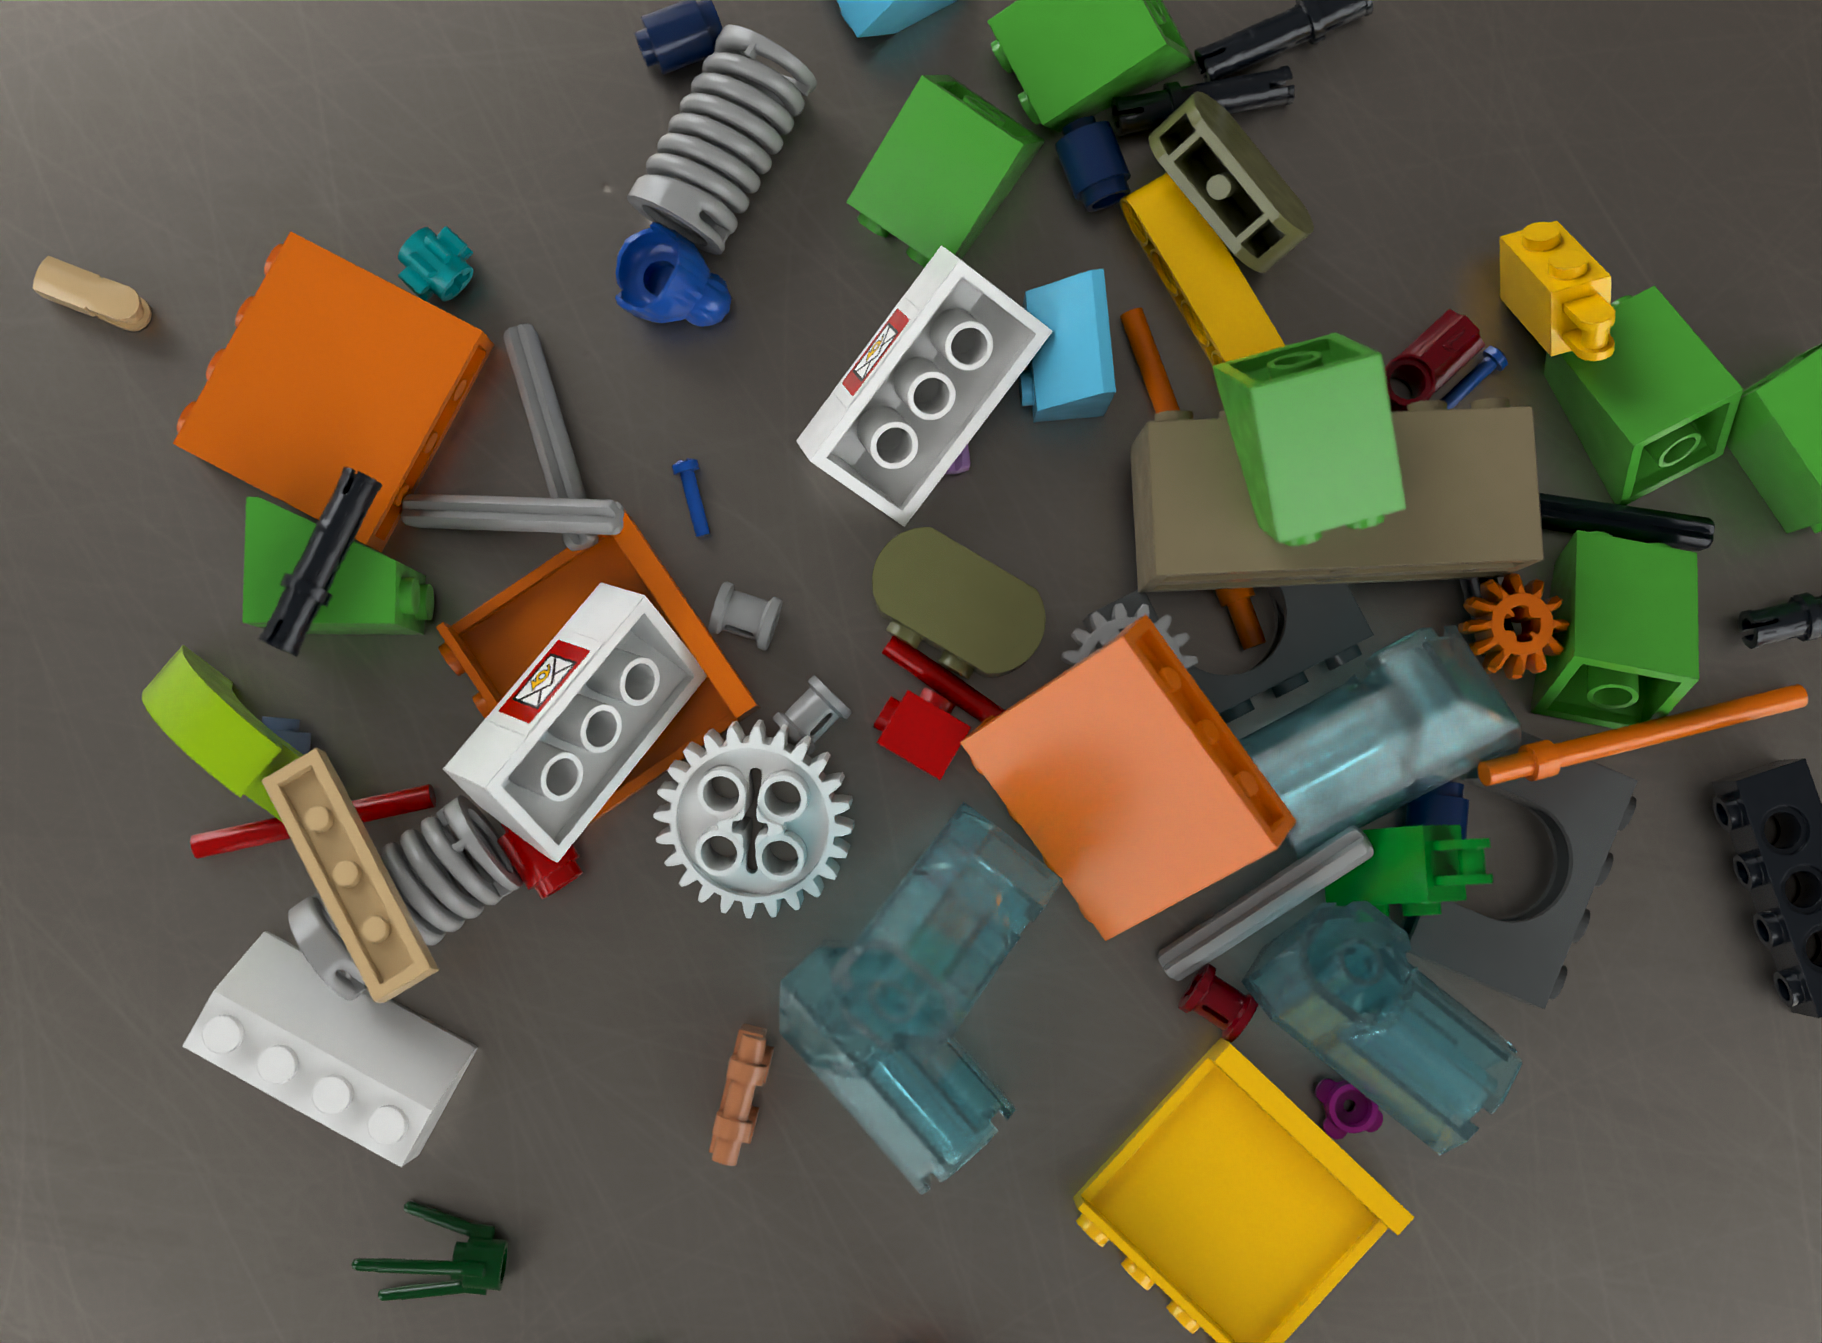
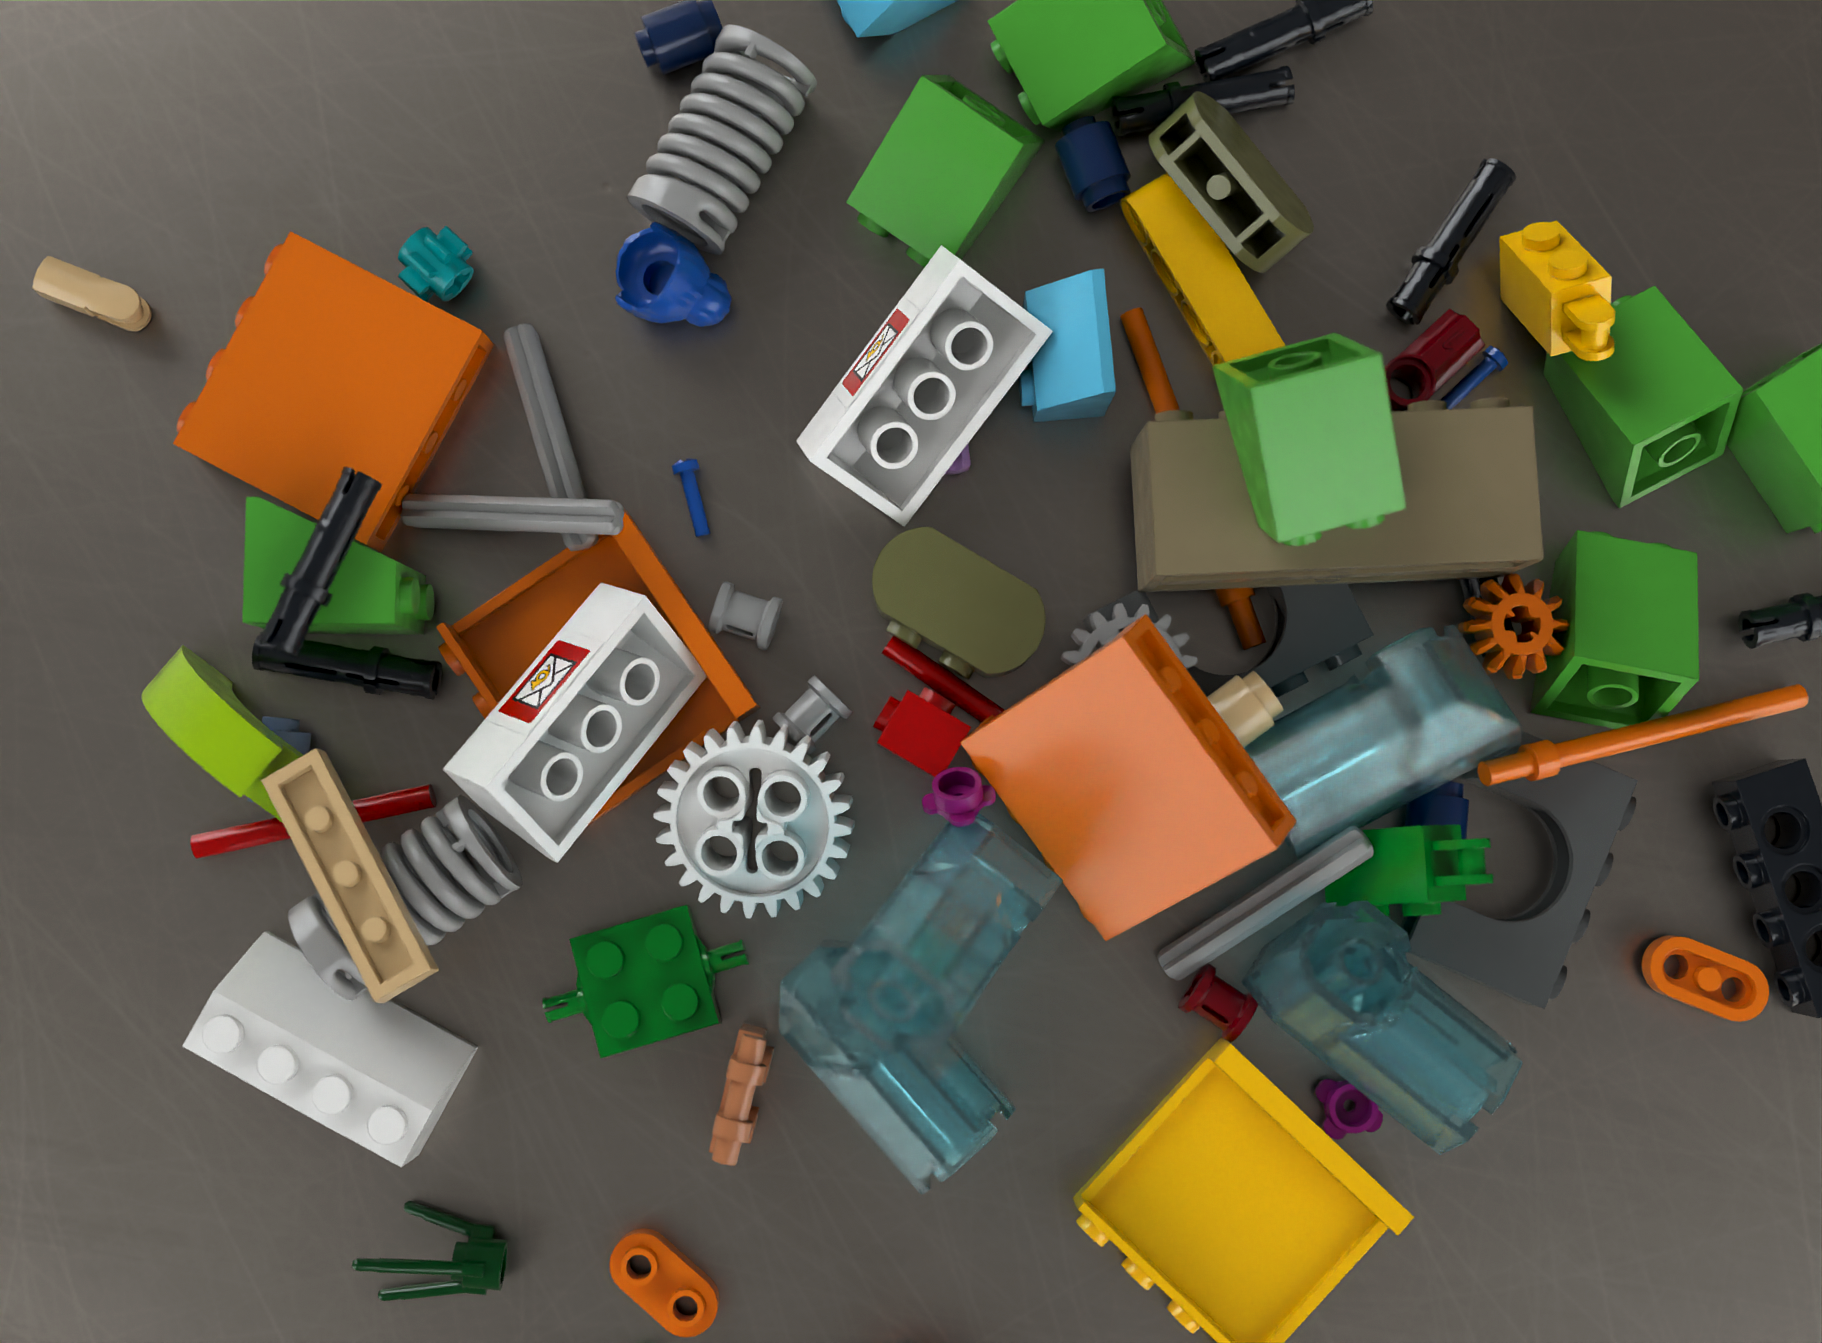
(371, 669): none -> black pin
(537, 869): red brick -> none
(645, 981): none -> green plate
(669, 1279): none -> orange plate
(958, 796): none -> magenta plate
(1246, 706): none -> tan brick
(1438, 261): none -> black pin
(1626, 522): black axle -> none
(1701, 978): none -> orange plate

